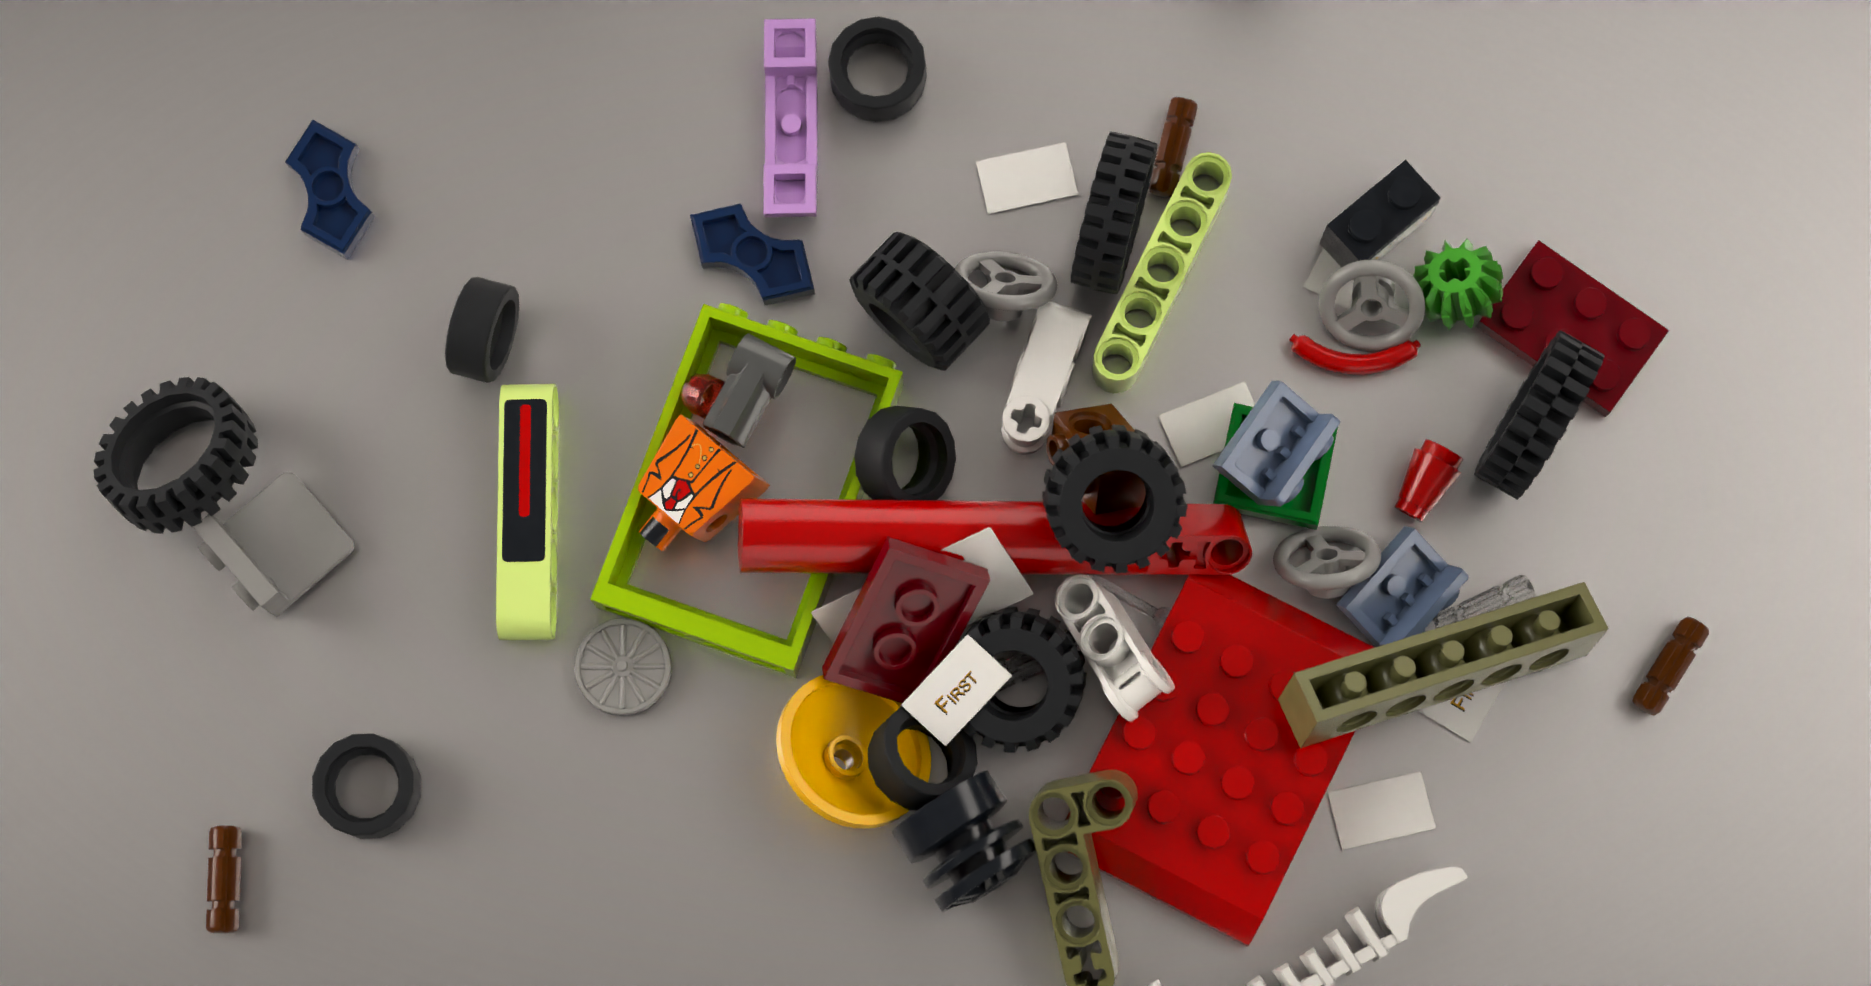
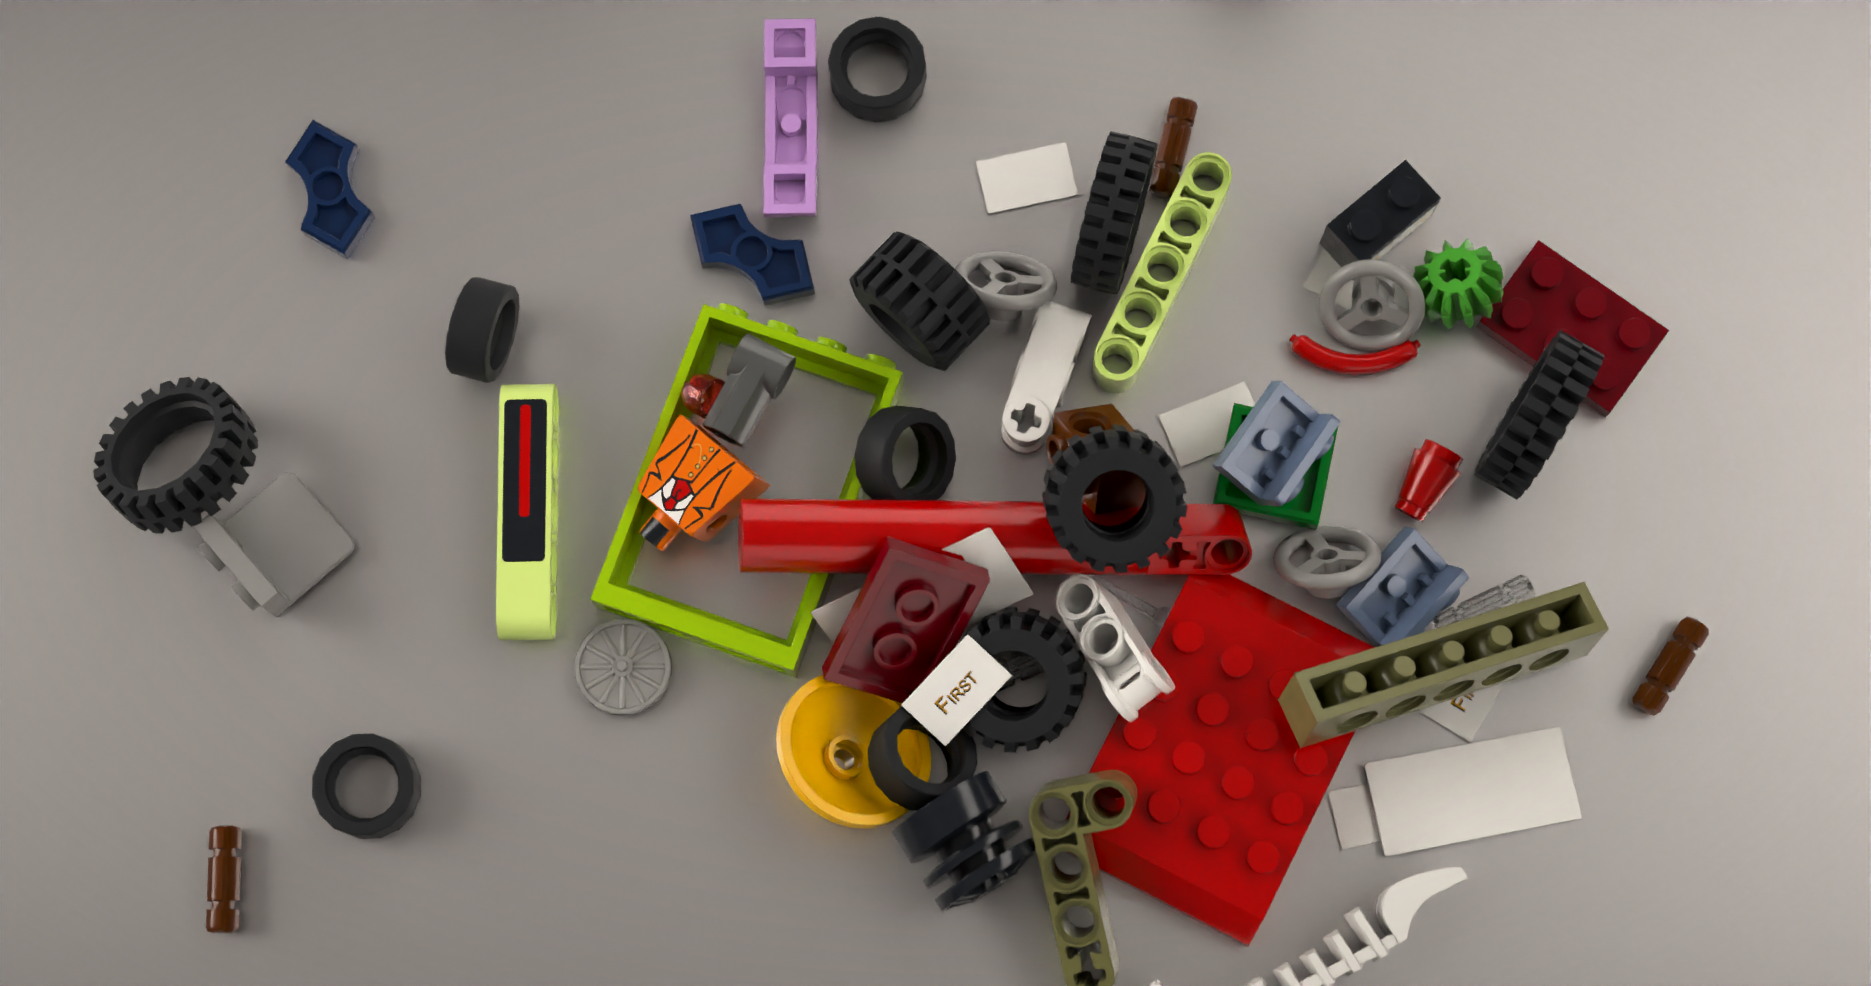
(1472, 791): none -> white sticker

